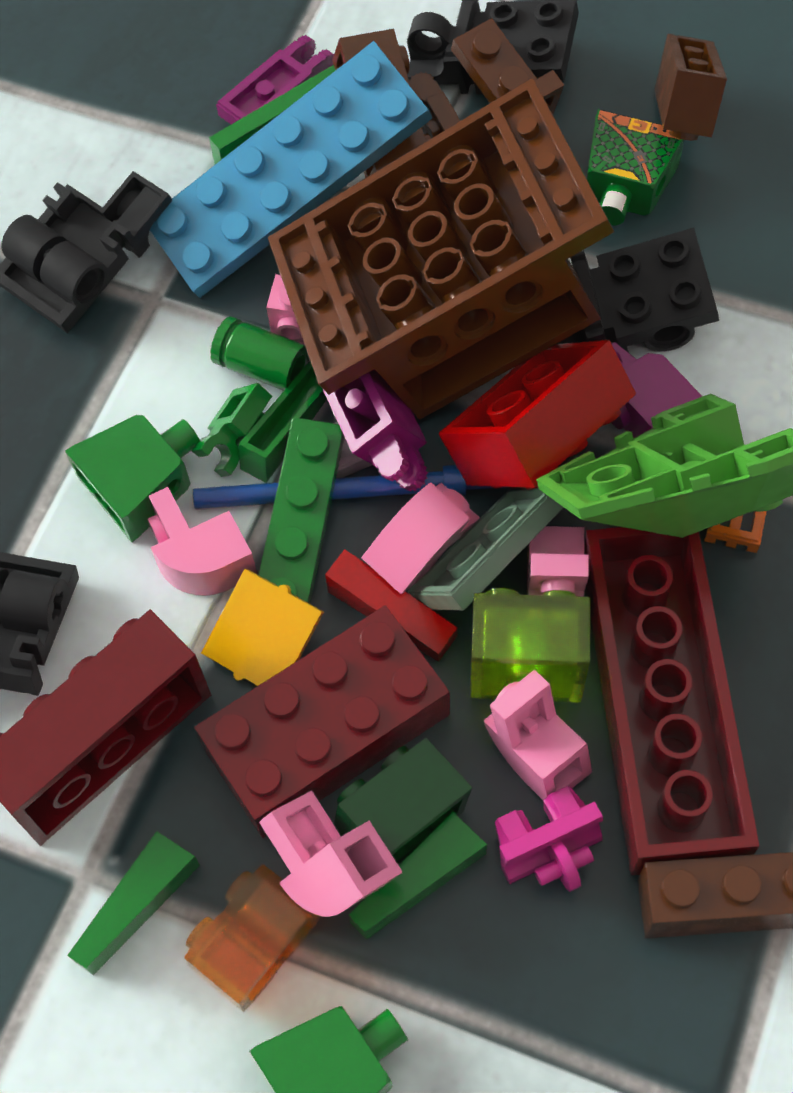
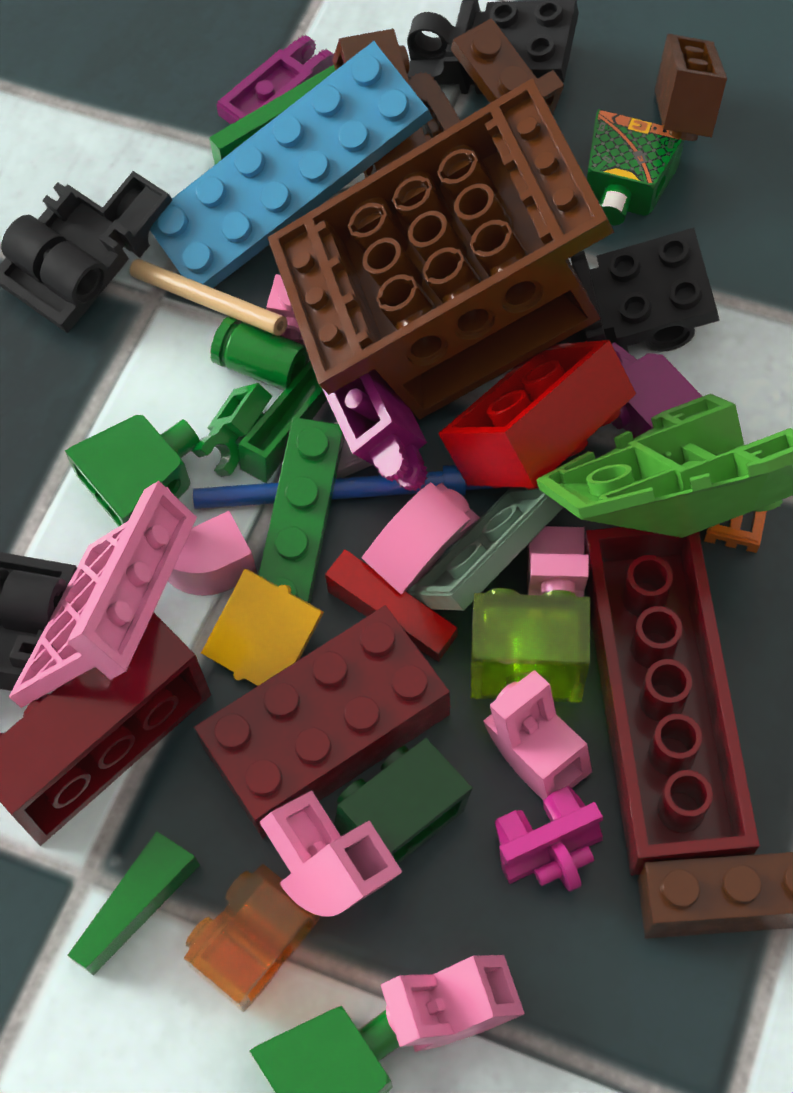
(109, 597): none -> bright pink fence
(209, 297): none -> tan piece
(432, 864): green piece -> none
(452, 1003): none -> bright pink brick

